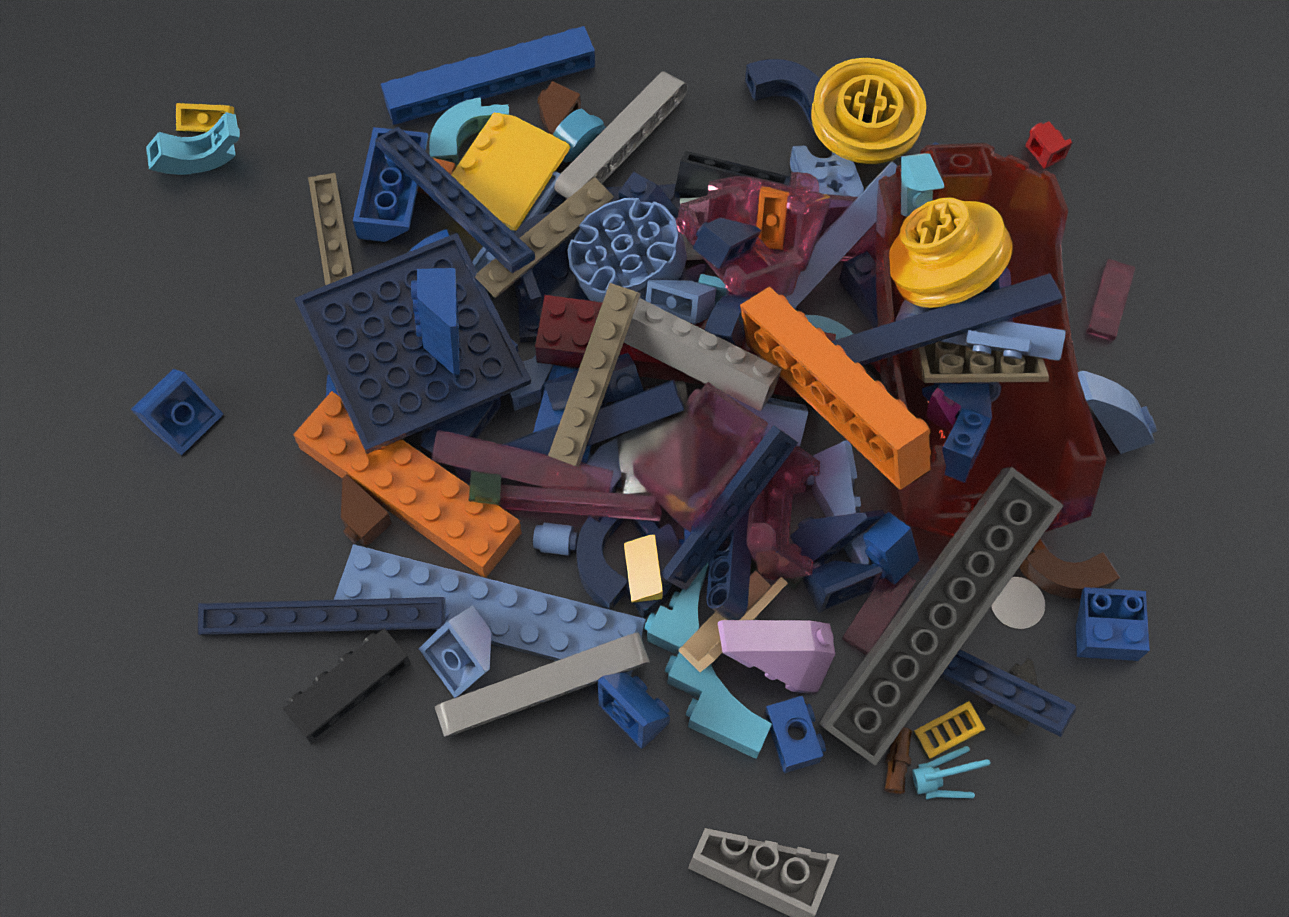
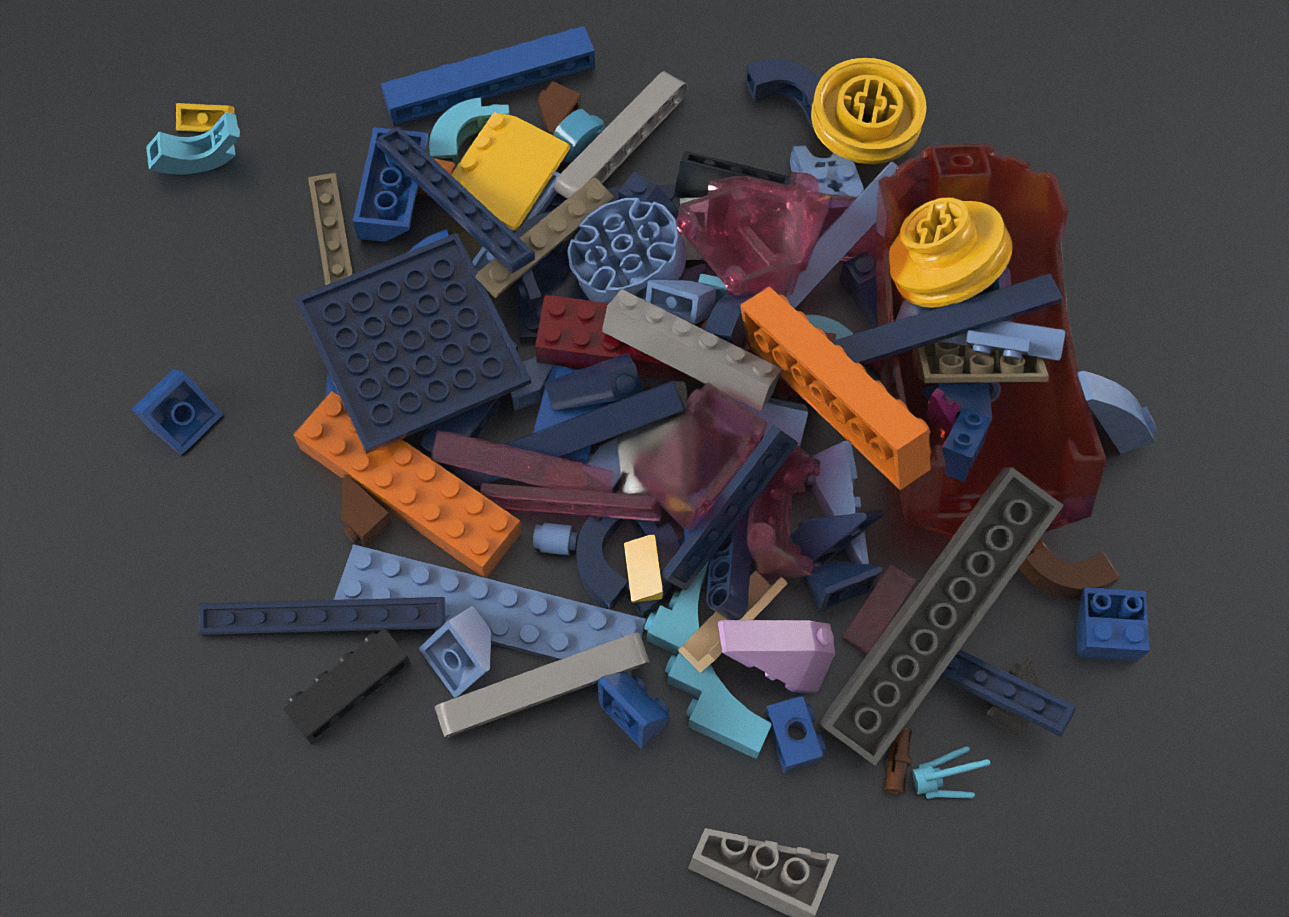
(437, 314): blue slope -> none
(484, 488): clear green tile -> none
(594, 374): dark tan plate -> none
(725, 241): dark blue slope -> none
(772, 216): orange slope -> none
(891, 547): blue brick -> none
(918, 181): medium azure slope -> none
(973, 718): yellow slope -> none
(1019, 604): white sticker -> none
(1047, 144): red brick -> none
(1110, 299): clear pink tile -> none

